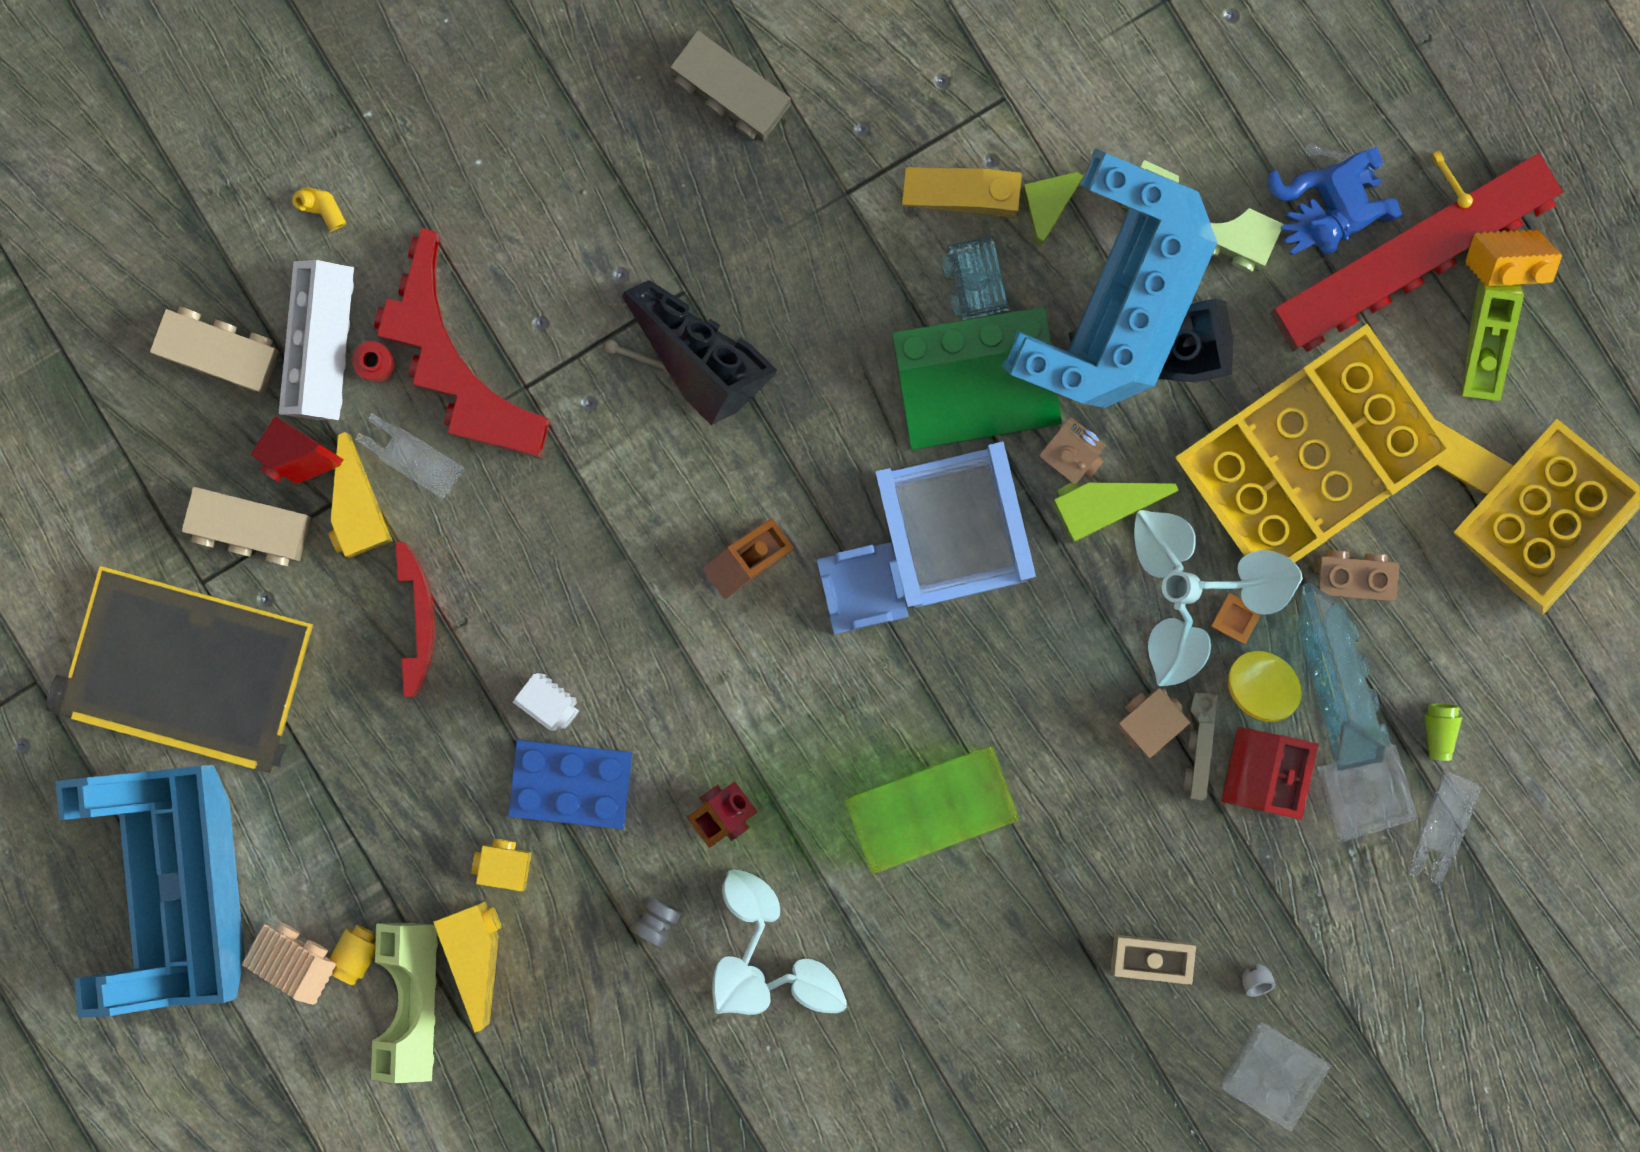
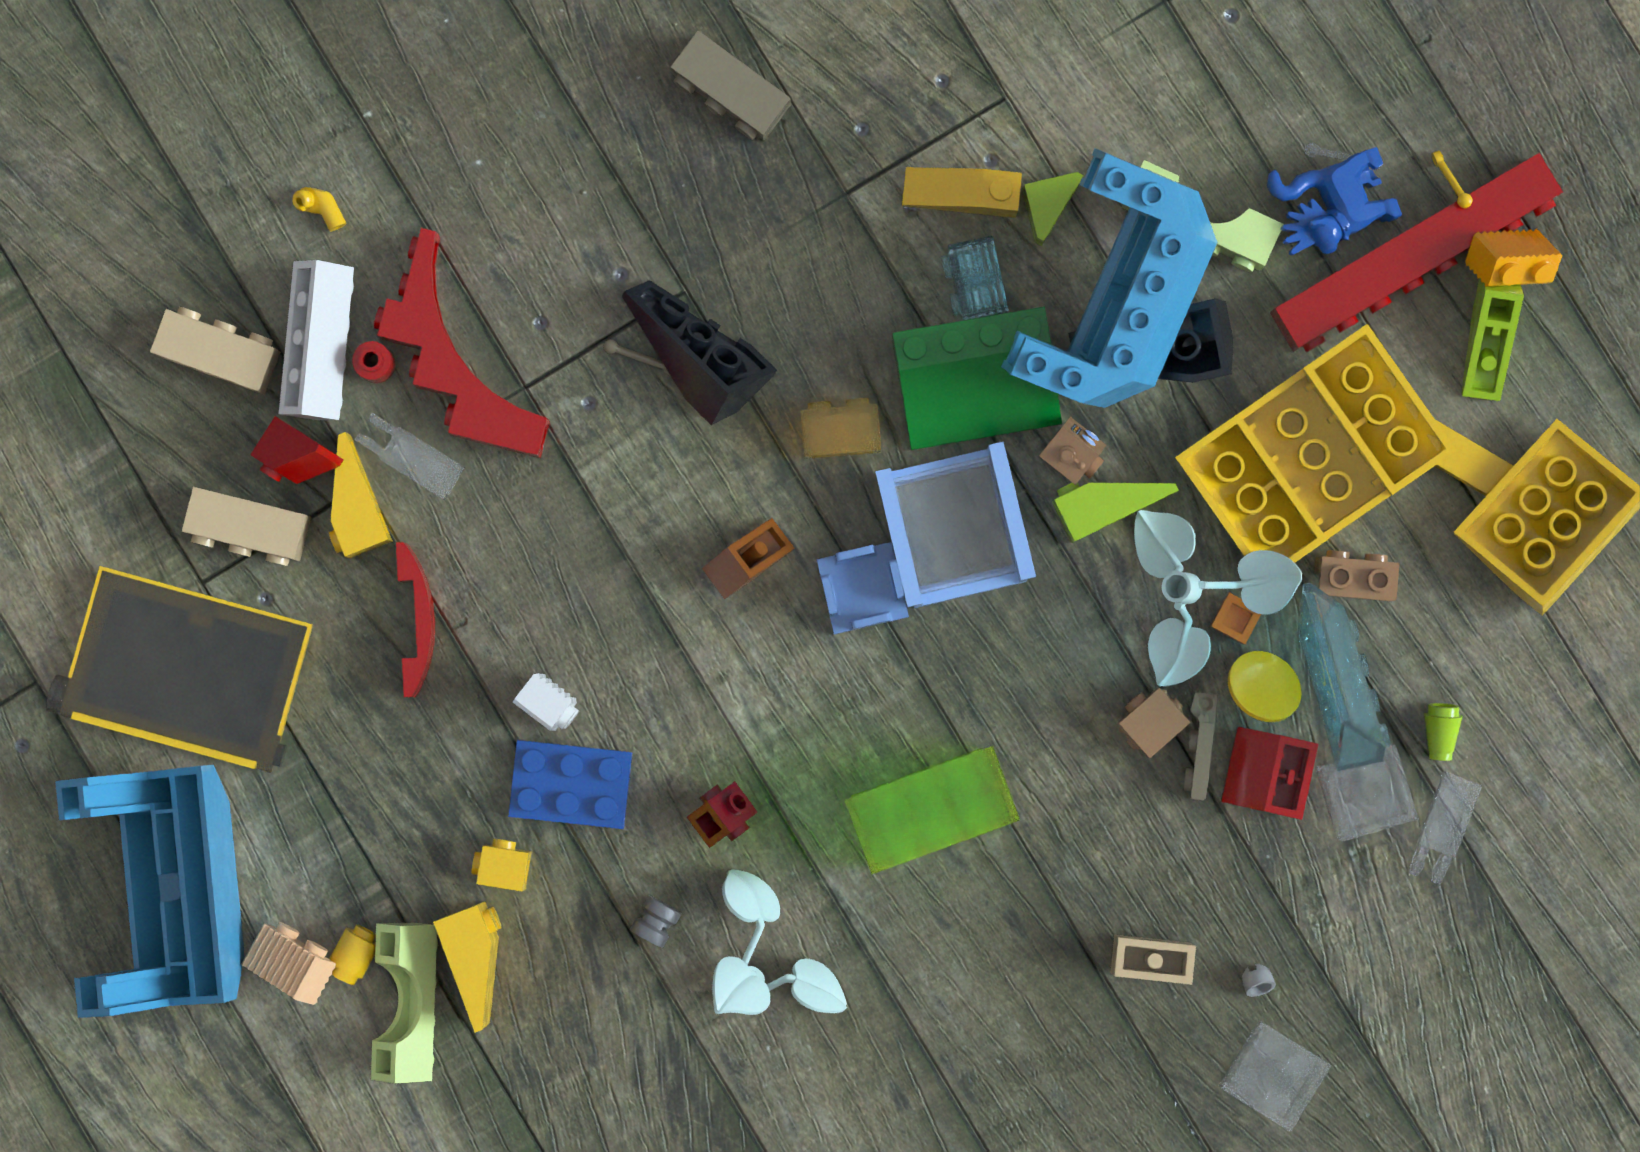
(840, 429): none -> clear yellow brick

